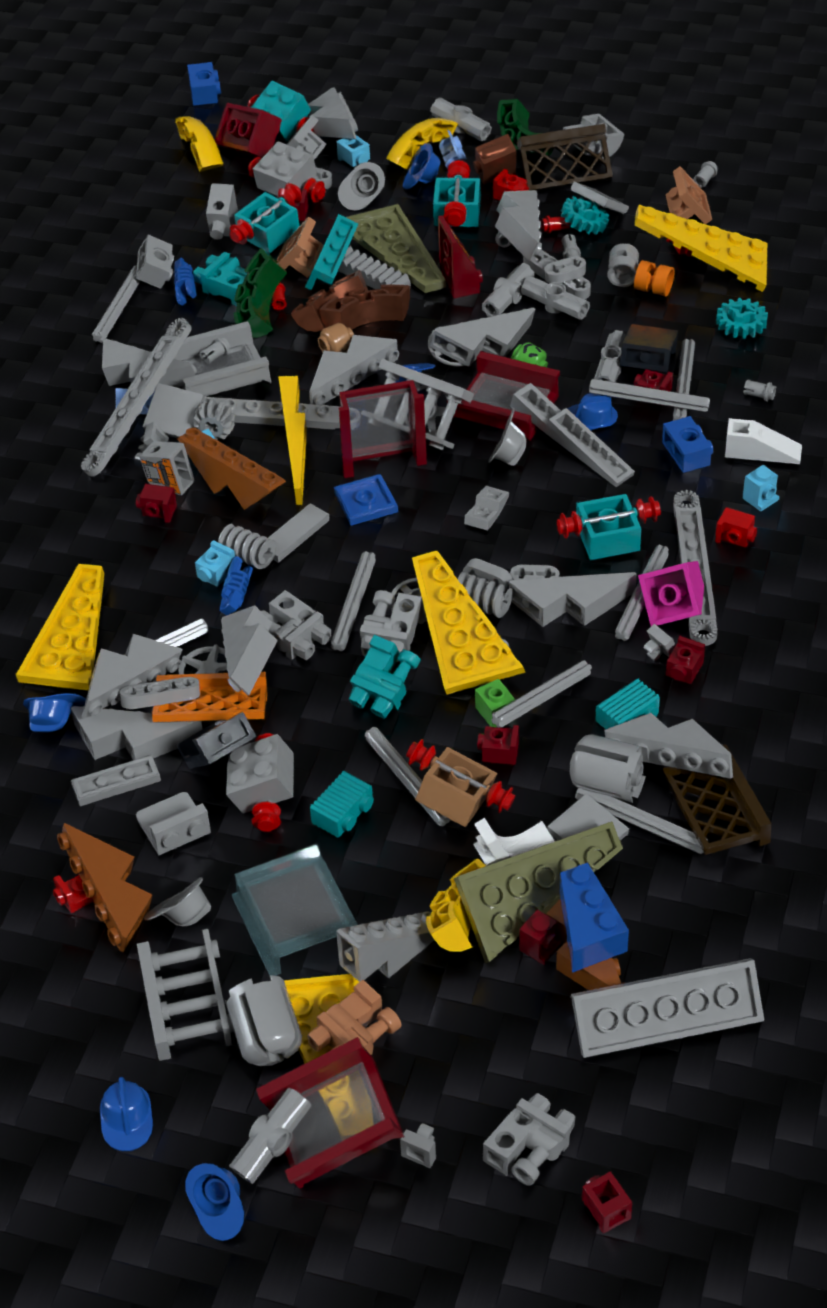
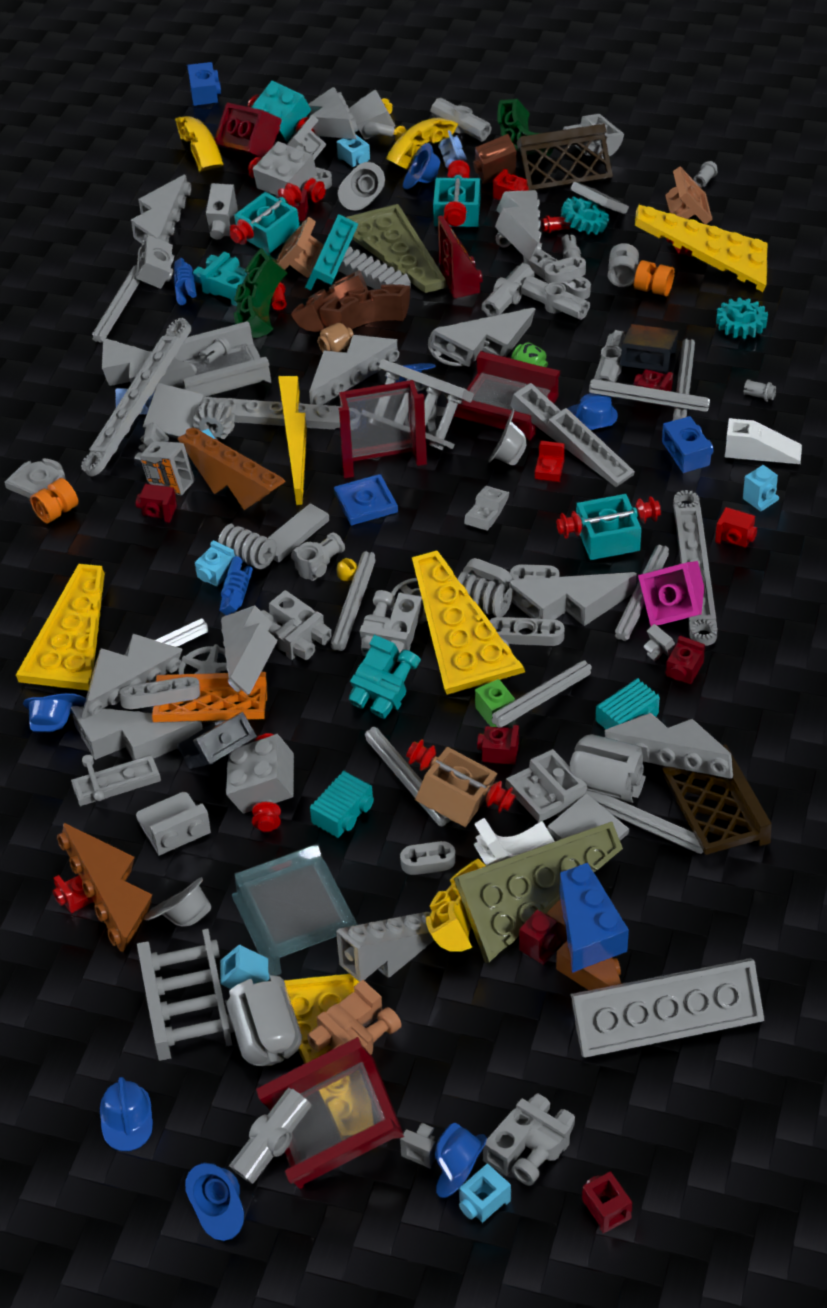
(34, 477): none -> light grey tile
(54, 500): none -> orange wheel
(88, 761): none -> light grey hinge
(161, 210): none -> light grey slope
(243, 965): none -> medium azure brick
(312, 558): none -> light grey connector
(343, 569): none -> yellow hinge
(373, 117): none -> light grey torso
(427, 858): none -> light grey beam
(456, 1155): none -> blue piece
(484, 1185): none -> medium azure brick
(533, 624): none -> light grey beam
(546, 786): none -> light grey brick
(550, 461): none -> red bracket

